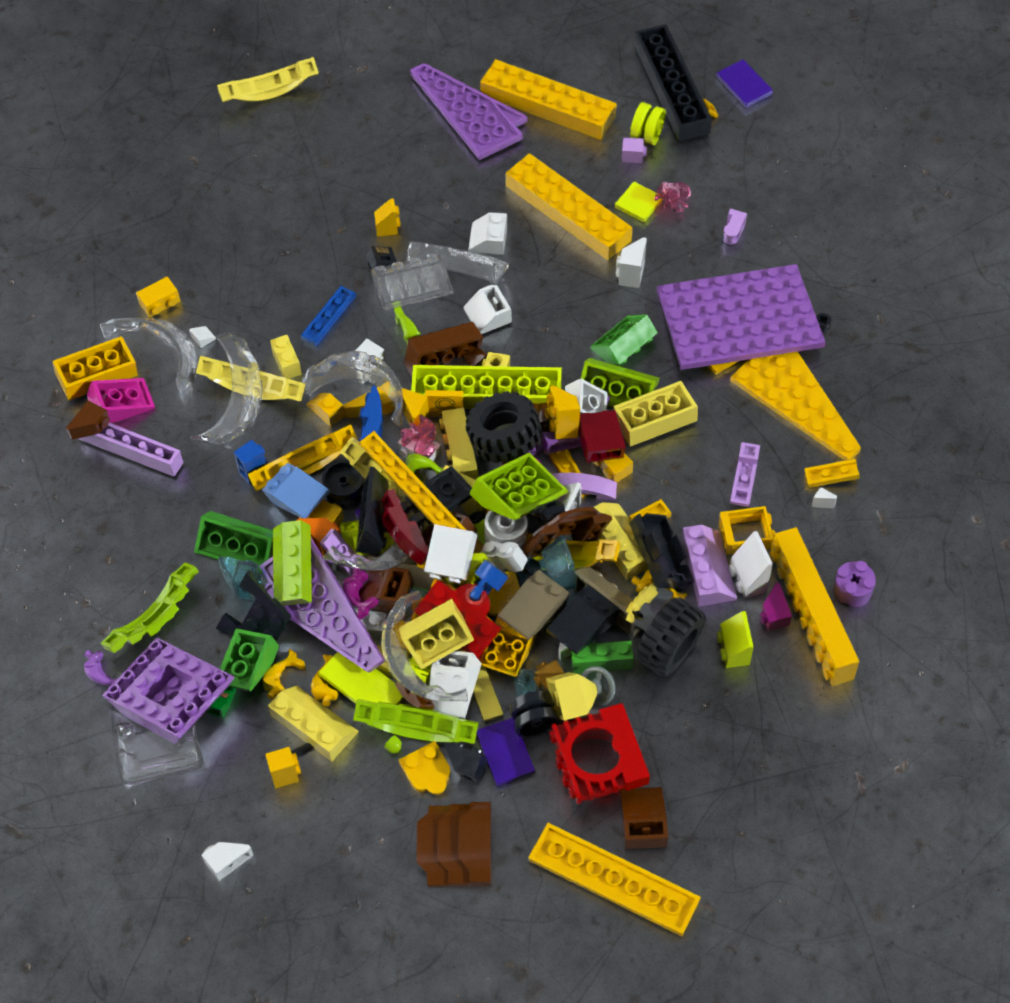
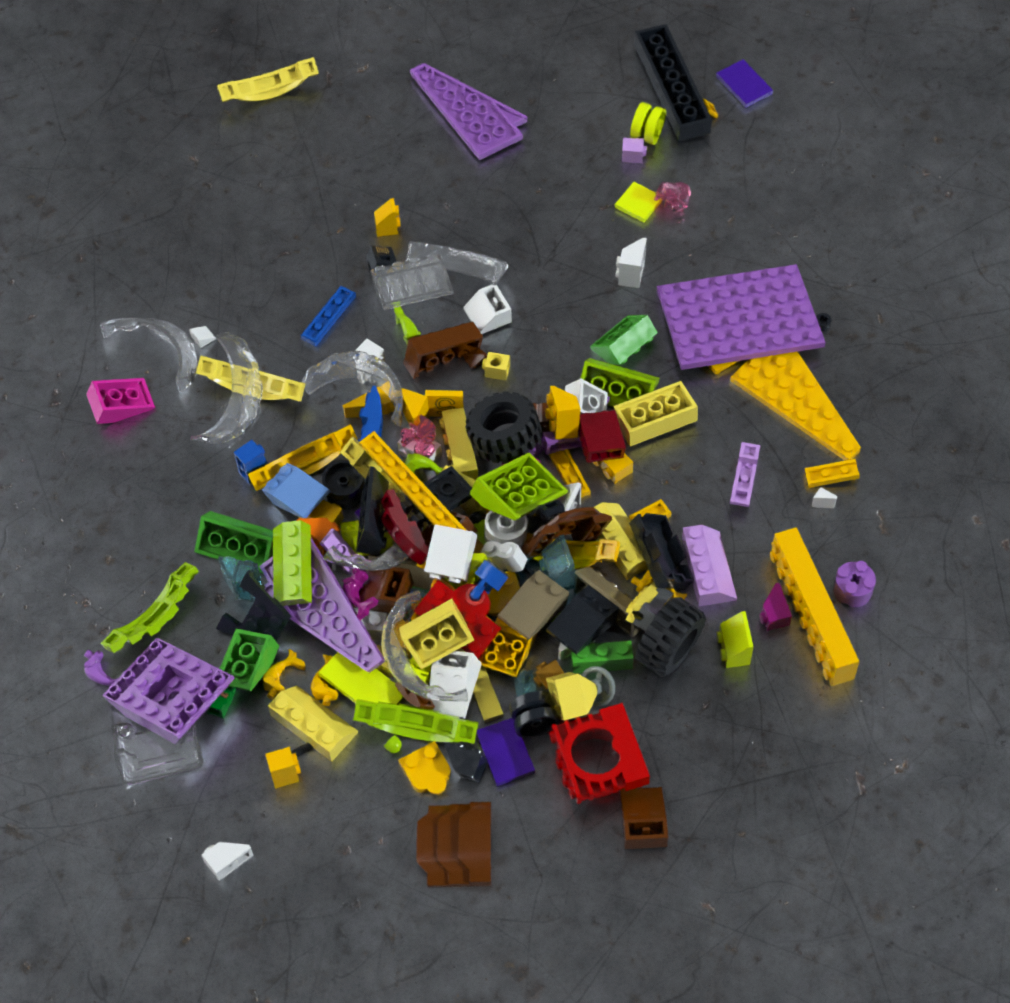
(88, 421): reddish brown slope -> none
(101, 362): yellow brick -> none
(137, 448): lavender brick -> none
(158, 296): yellow brick -> none
(285, 357): light yellow brick -> none
(327, 408): yellow slope -> none
(486, 380): neon yellow brick -> none
(489, 234): white slope -> none
(548, 99): yellow brick -> none
(569, 206): yellow brick -> none
(590, 484): lavender slope -> none
(614, 879): yellow plate -> none
(735, 224): lavender leg -> none
(742, 516): yellow window -> none
(751, 567): white slope -> none

